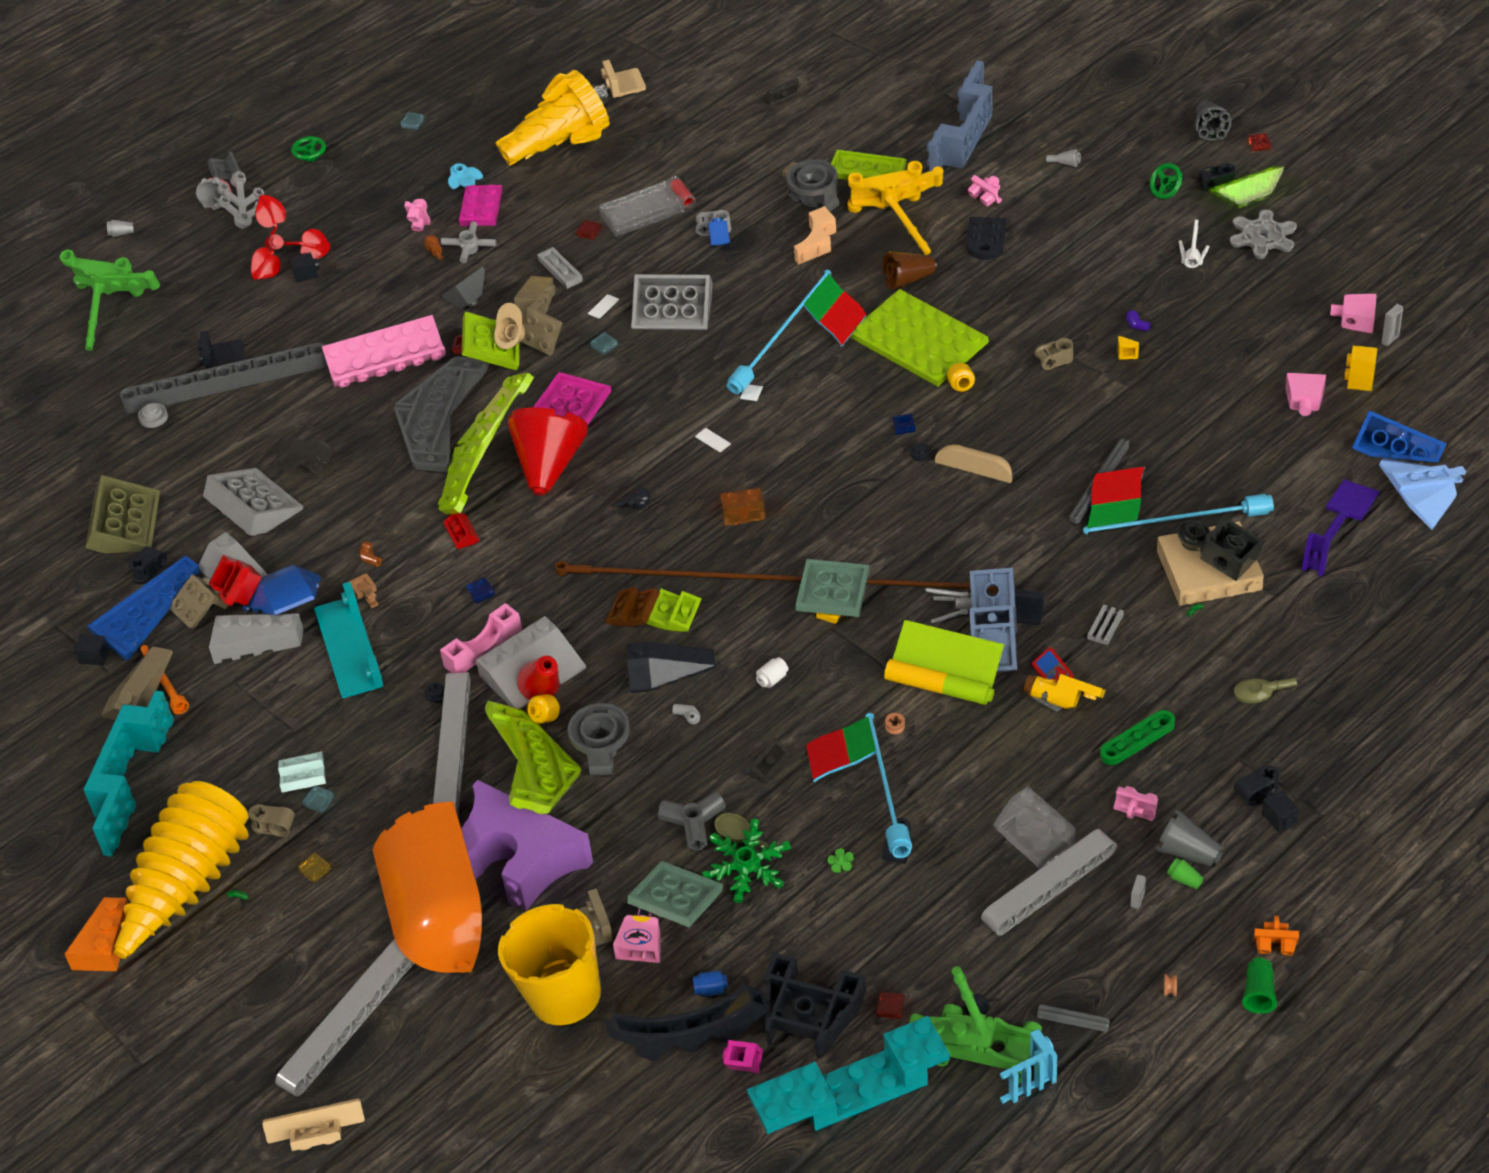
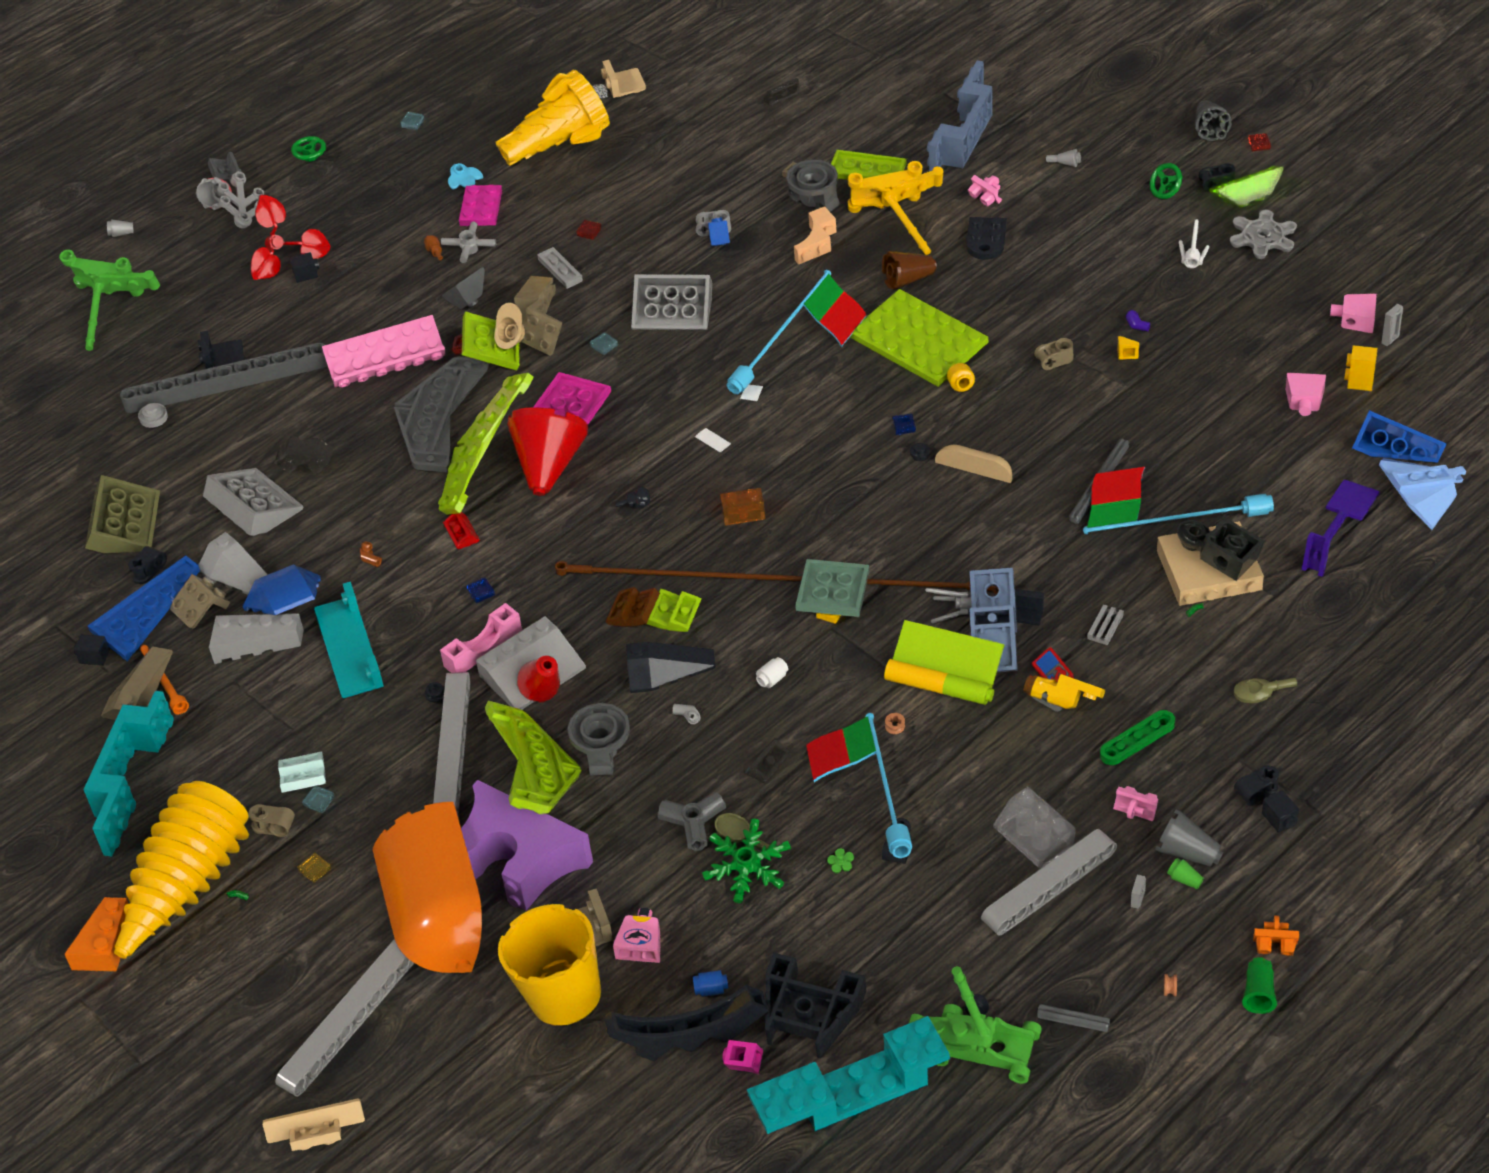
(235, 580): red plate -> none
(365, 587): medium nougat plate -> none
(417, 214): bright pink hips -> none
(543, 708): yellow head -> none
(603, 306): white sticker -> none
(647, 206): clear hinge -> none
(675, 893): sand green plate -> none
(890, 1005): clear red tile -> none
(1045, 1063): medium azure plate -> none

